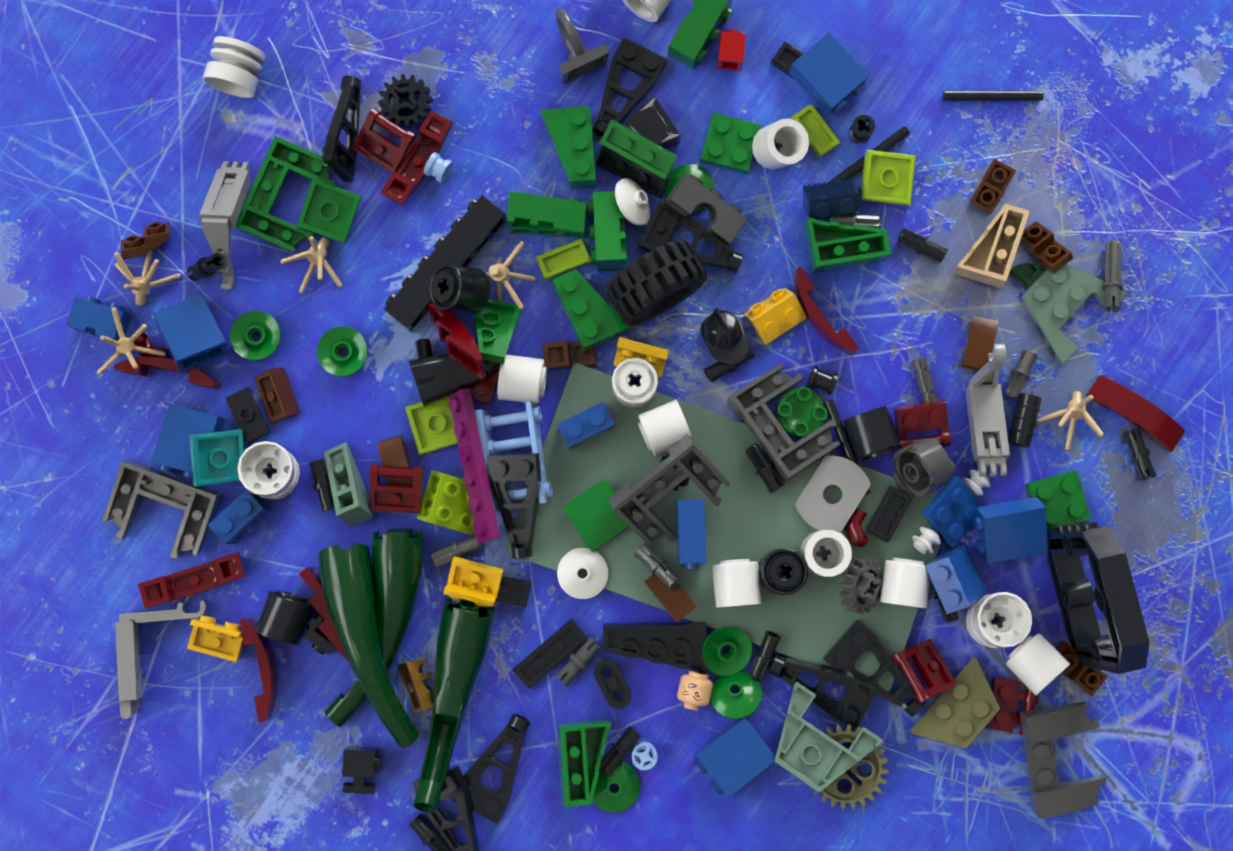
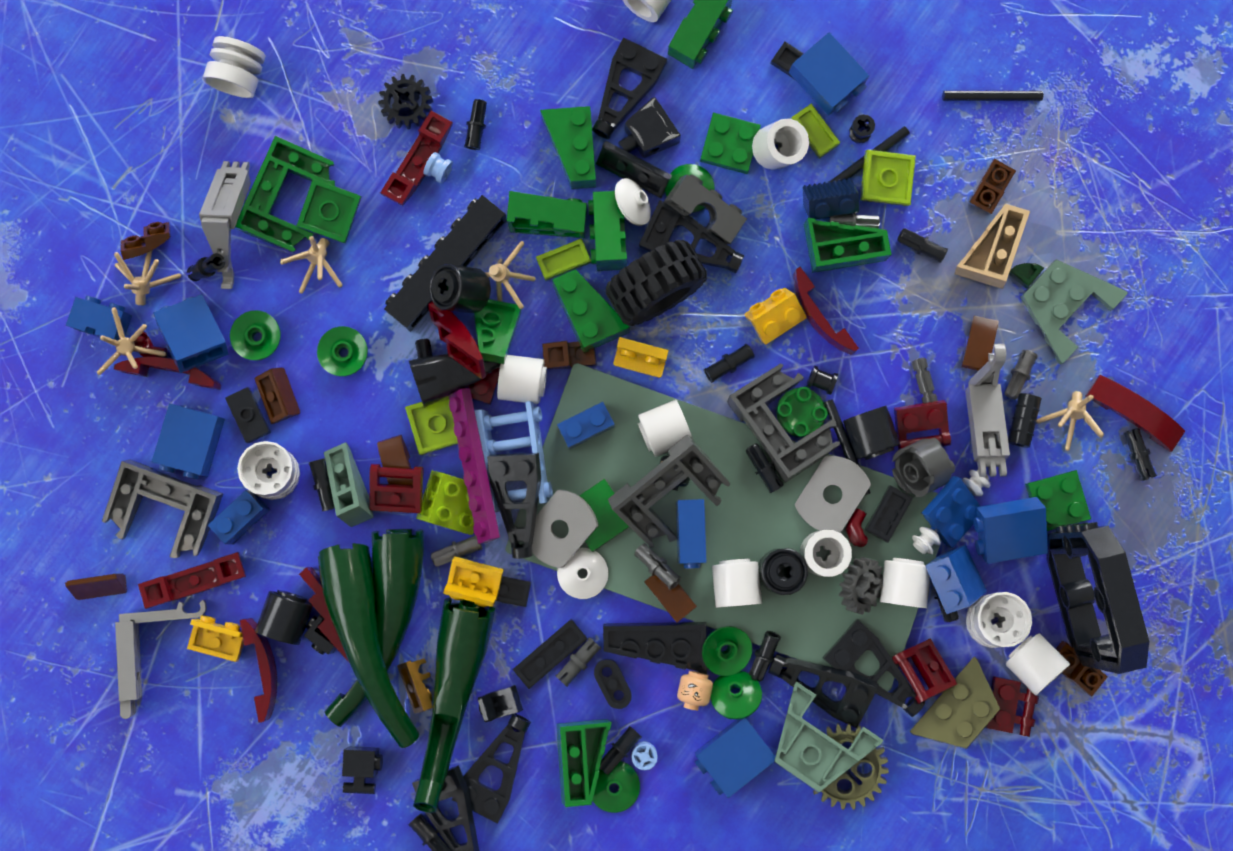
(97, 586): none -> slope
(216, 457): teal tile -> none
(334, 153): black plate -> none
(381, 148): dark red plate -> none
(476, 125): none -> black axle
(499, 703): none -> black bracket
(580, 58): dark grey tile -> none
(581, 523): none -> light grey piece
(634, 396): white piece -> none
(638, 149): green plate -> none
(724, 337): black piece -> none
(731, 50): red brick -> none
(1039, 729): dark grey wedge -> none
(1044, 248): reddish brown slope -> none
(1112, 276): dark grey axle -> none

